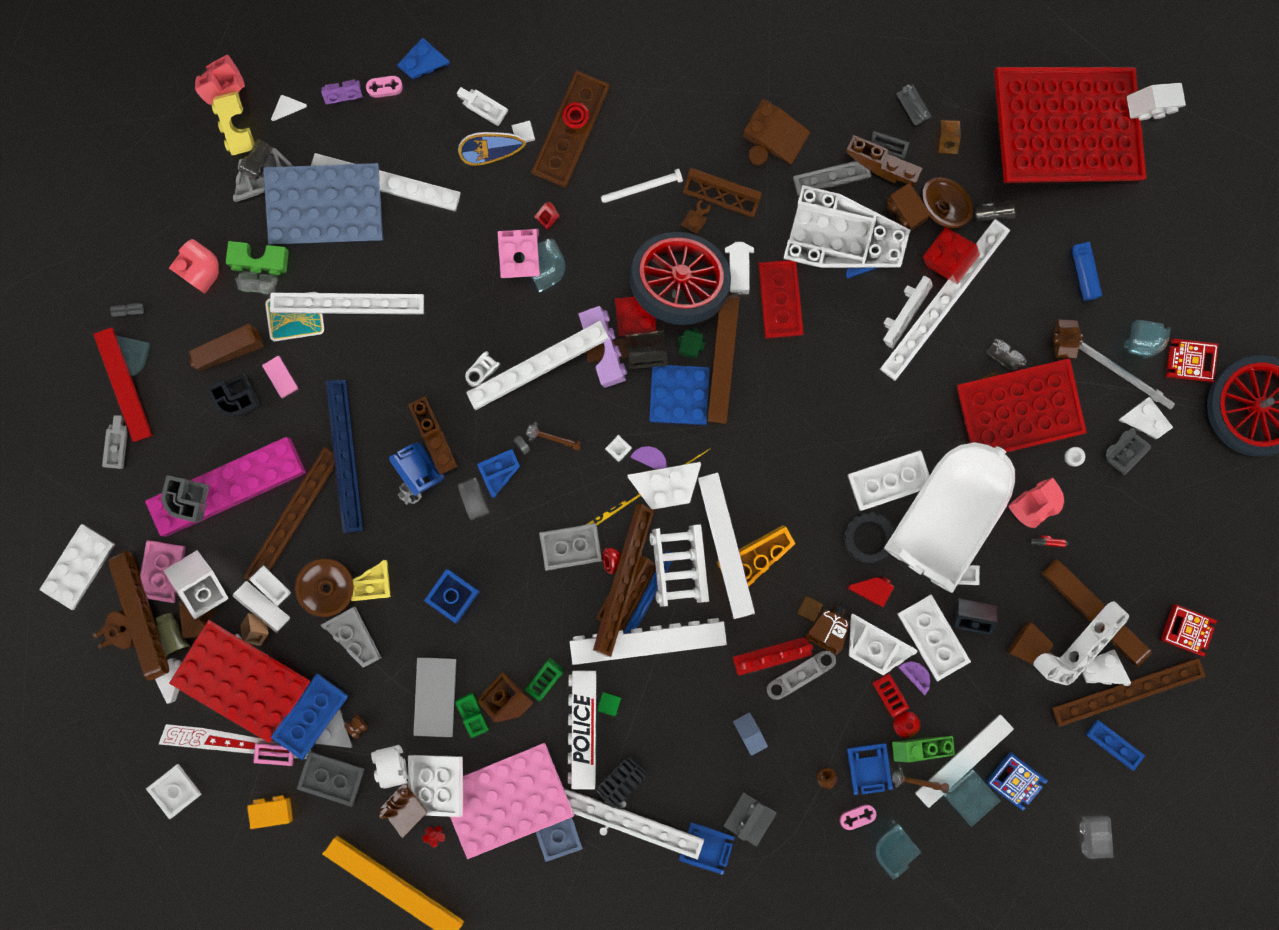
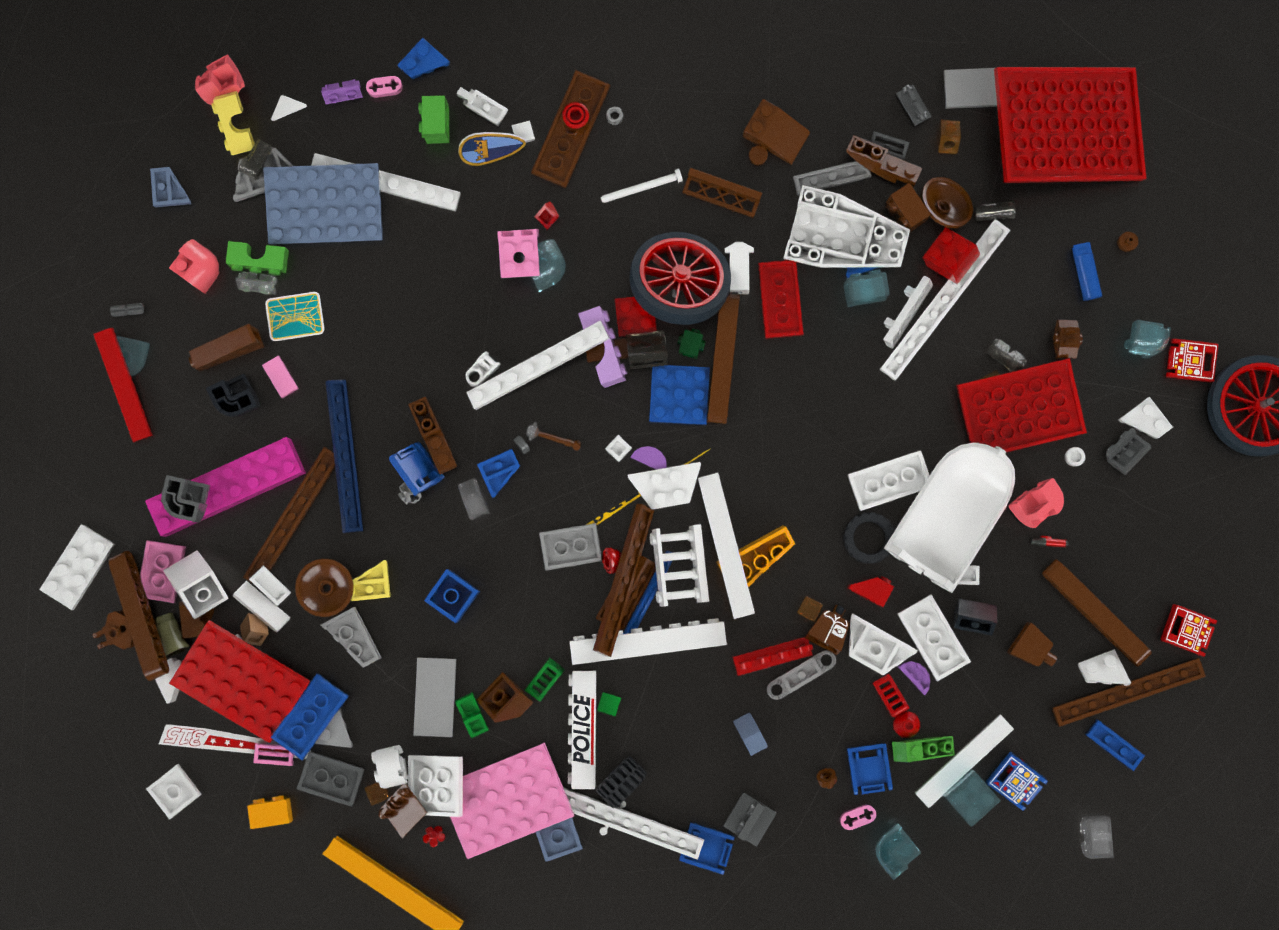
(115, 444): light grey hinge -> none
(167, 188): none -> sand blue wing
(347, 303): white plate -> none
(356, 727): reddish brown wheel -> none
(376, 793): none -> clear orange tile
(435, 119): none -> bright green brick
(614, 110): none -> light grey axle
(694, 220): reddish brown plate -> none
(866, 288): none -> clear light blue brick
(899, 777): reddish brown piece -> none
(969, 88): none -> light grey tile
(1087, 645): white beam -> none
(1127, 241): none -> reddish brown tile
(1156, 101): white brick -> none
(1156, 395): light grey bar -> none

